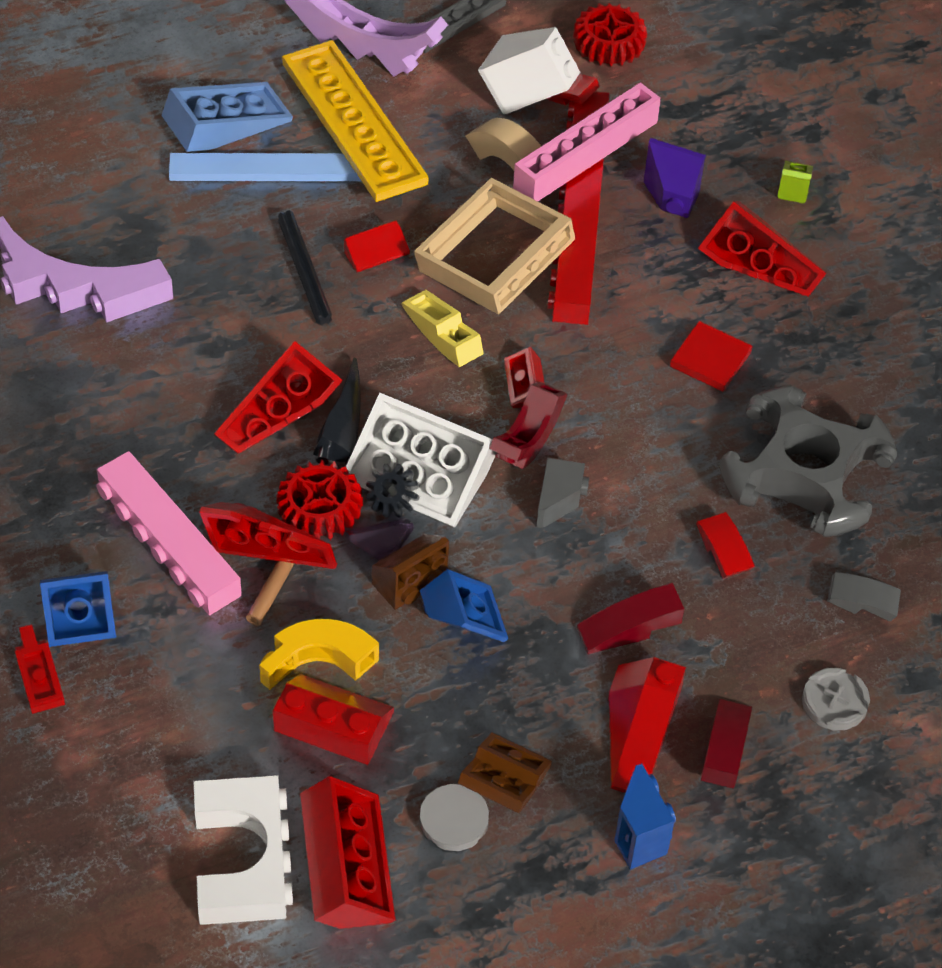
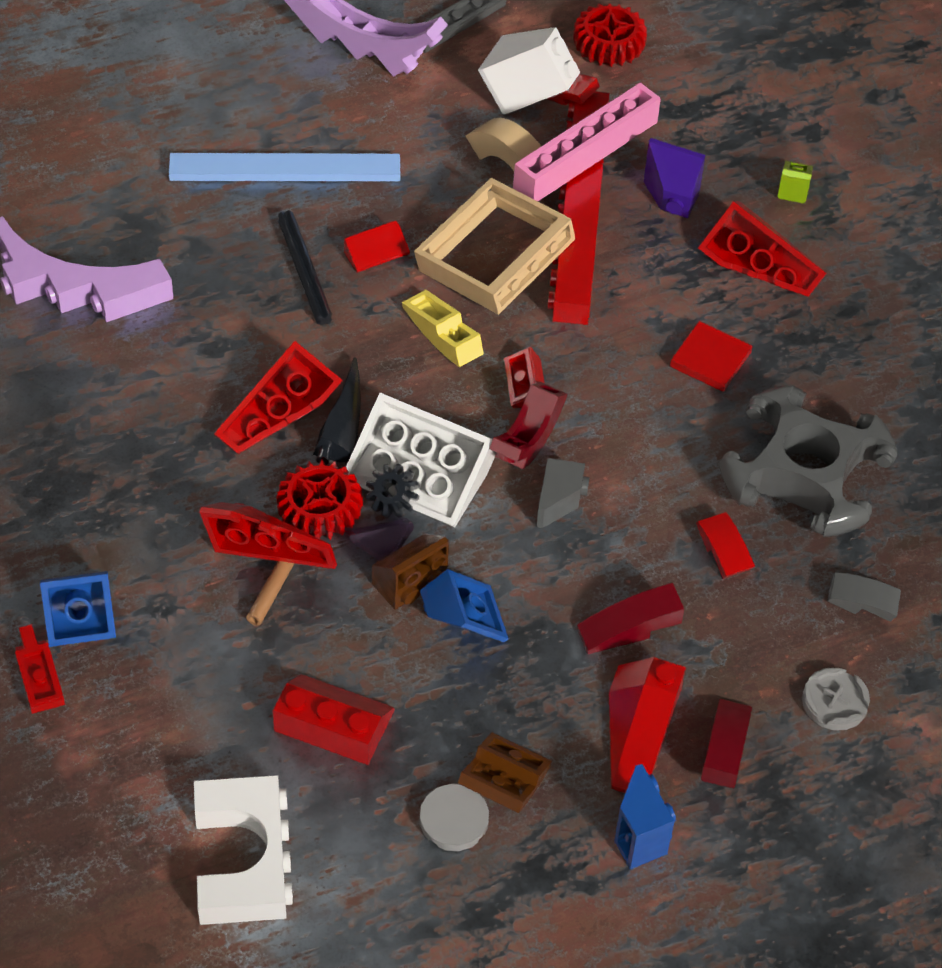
(168, 533): bright pink brick -> none
(222, 113): medium blue slope -> none
(319, 641): yellow arch -> none
(346, 855): red slope -> none
(355, 121): yellow plate -> none

